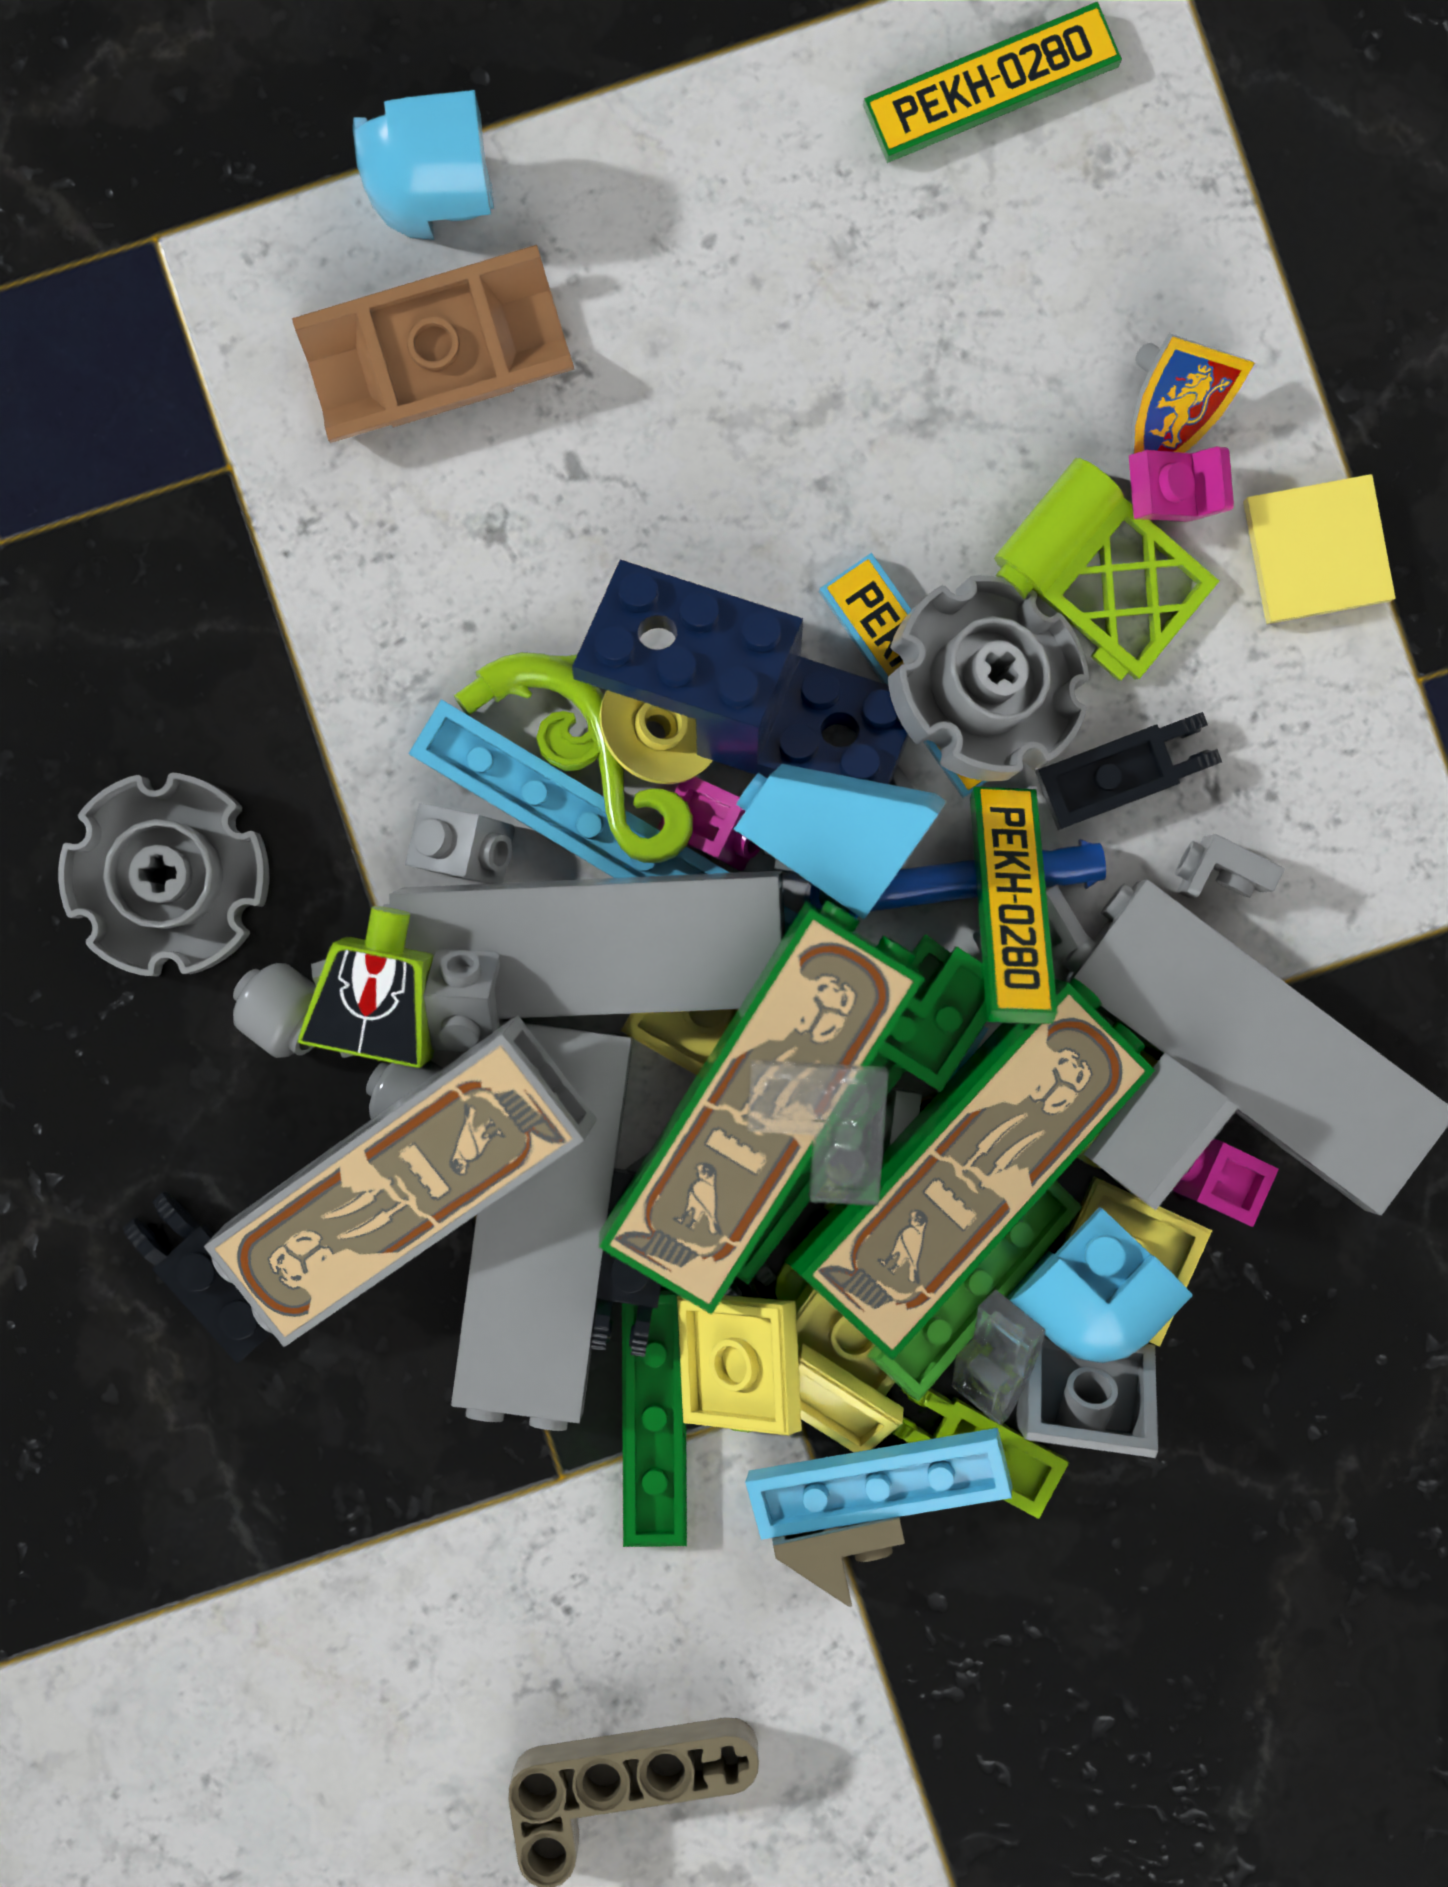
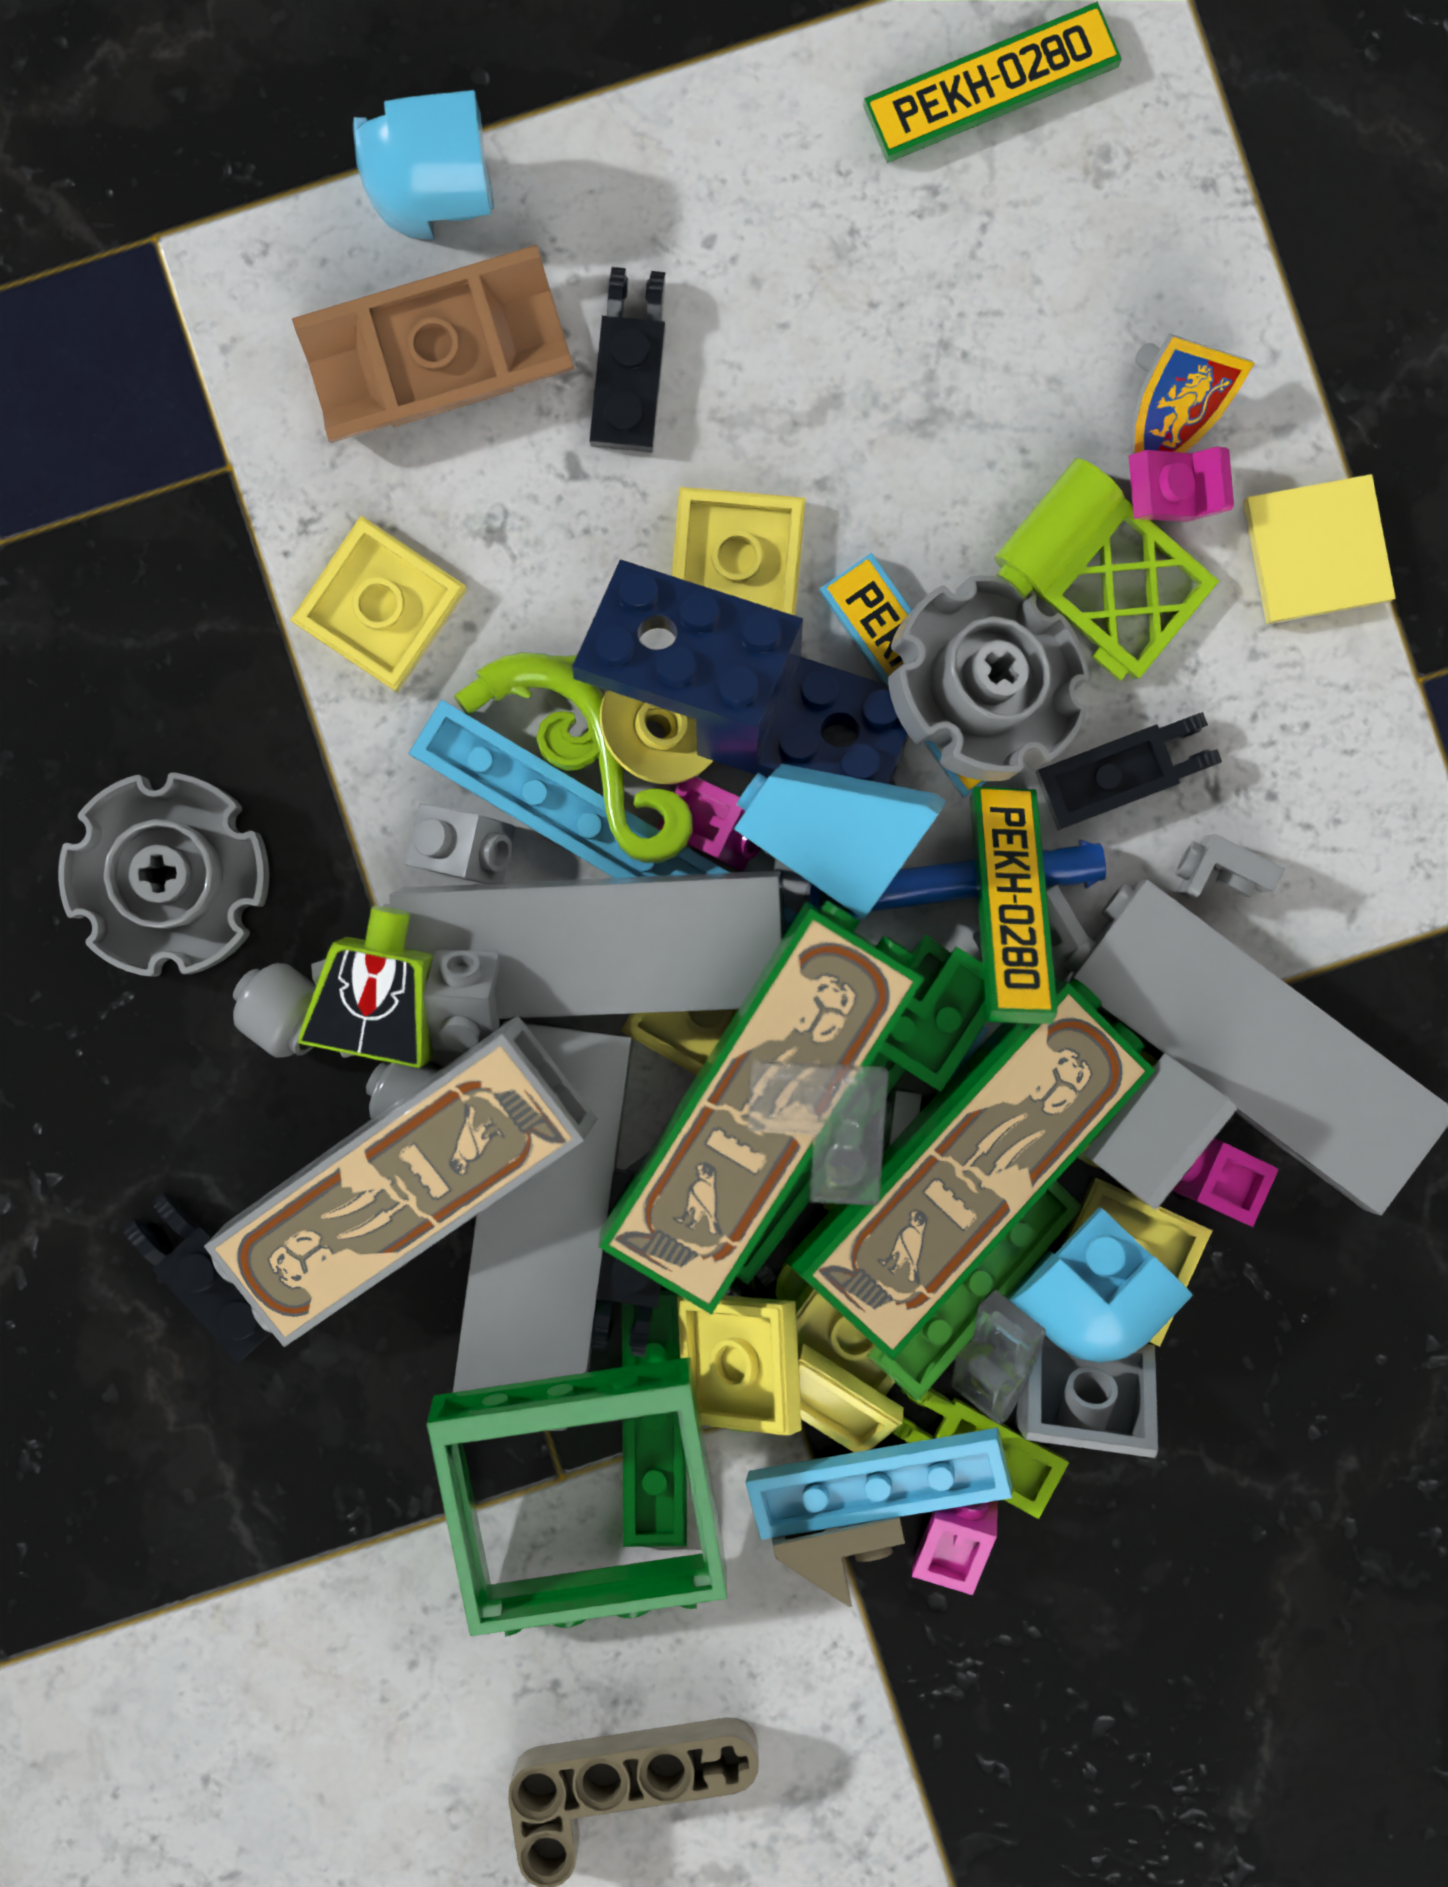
(379, 604): none -> light yellow tile
(562, 1403): none -> green window
(628, 369): none -> black hinge
(740, 544): none -> light yellow tile
(957, 1546): none -> dark pink bracket

